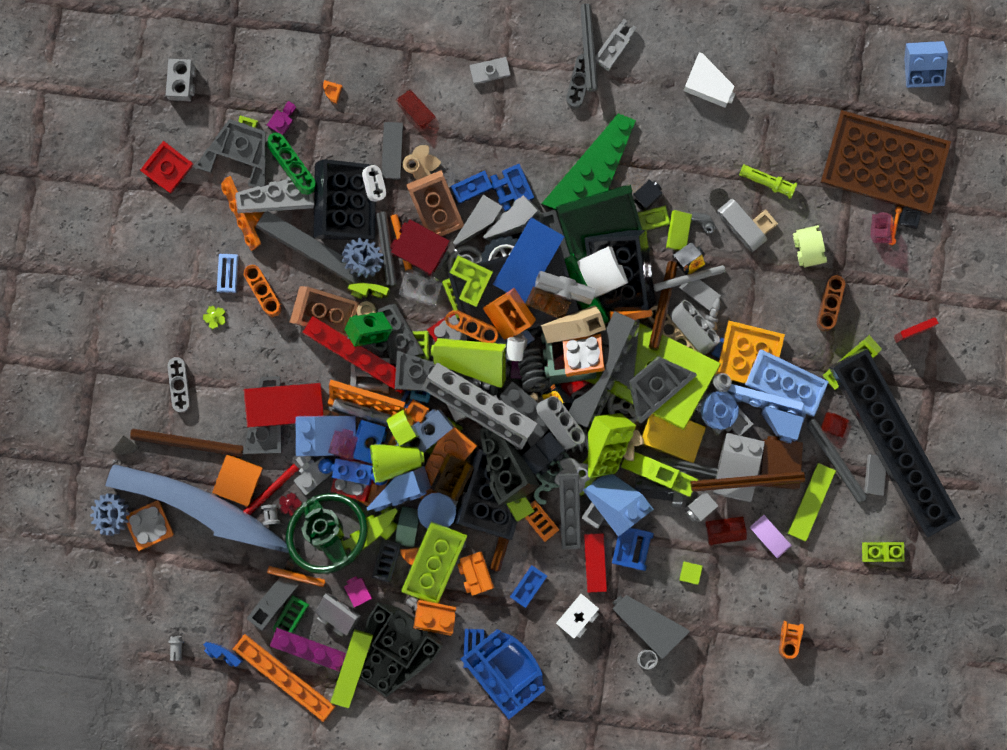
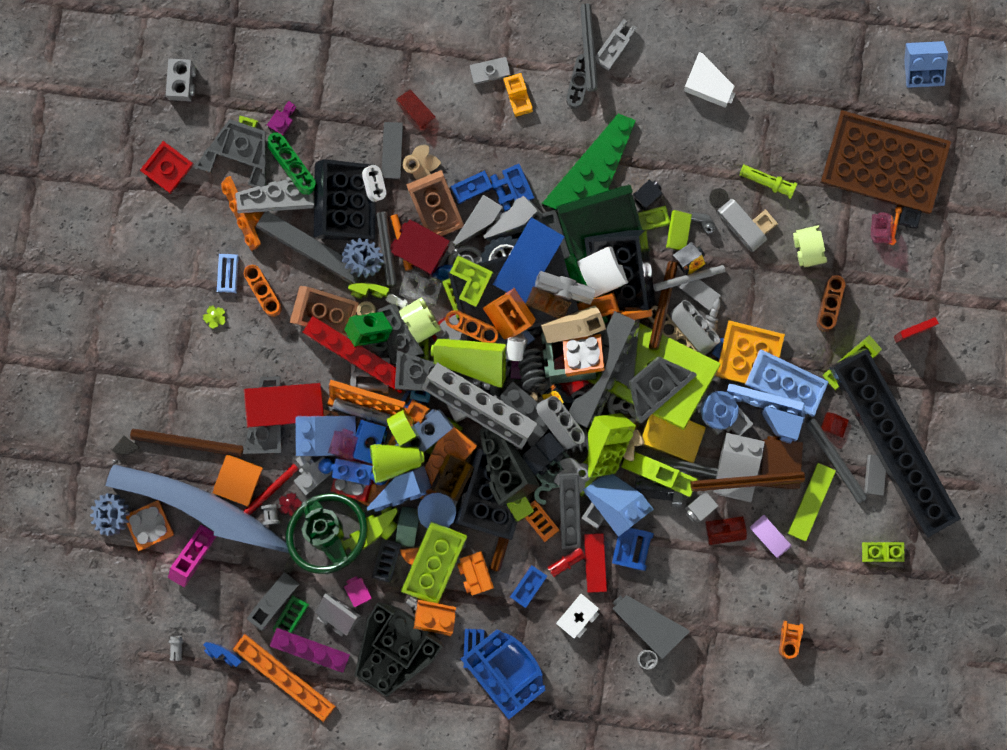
(182, 370): light grey beam -> none
(191, 556): none -> dark pink slope
(295, 576): orange bar -> none
(332, 91): orange tile -> none
(351, 668): lime tile -> none
(395, 300): none -> white piece
(419, 320): none -> yellowish green brick
(442, 272): none -> blue tile
(518, 95): none -> light orange slope
(566, 562): none -> red axle
(606, 304): none -> orange tile
(690, 573): lime tile -> none
(722, 382): light grey plate -> none

